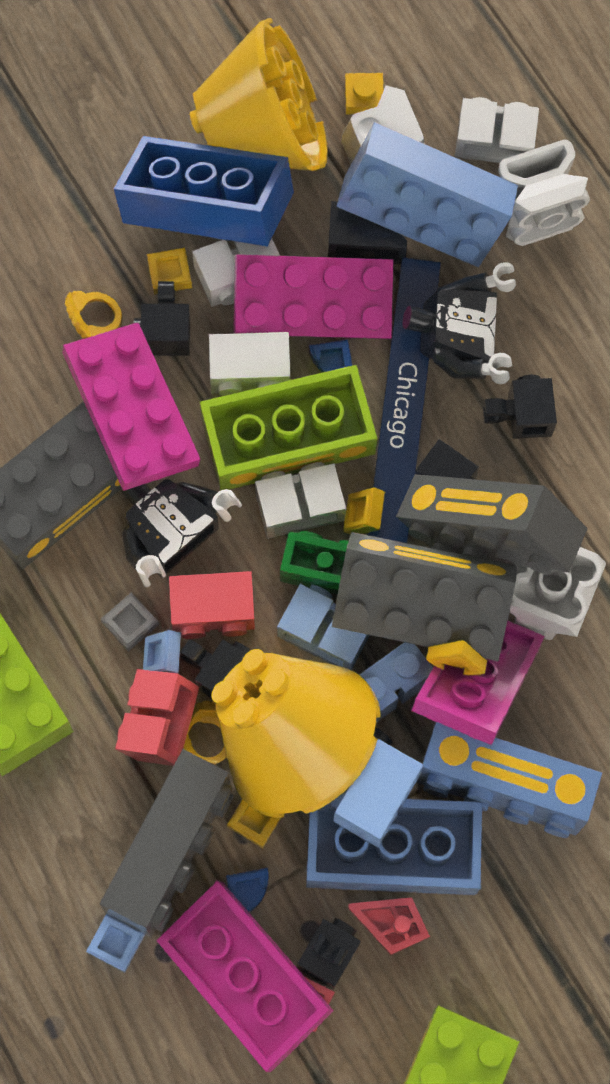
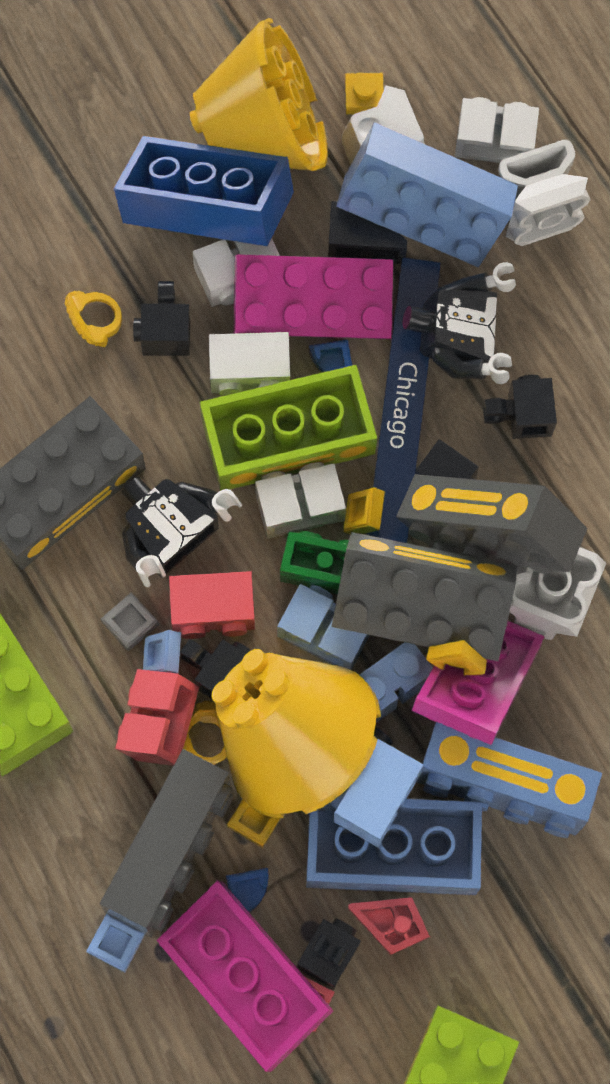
(131, 406): dark pink plate -> none
(170, 266): yellow tile -> none

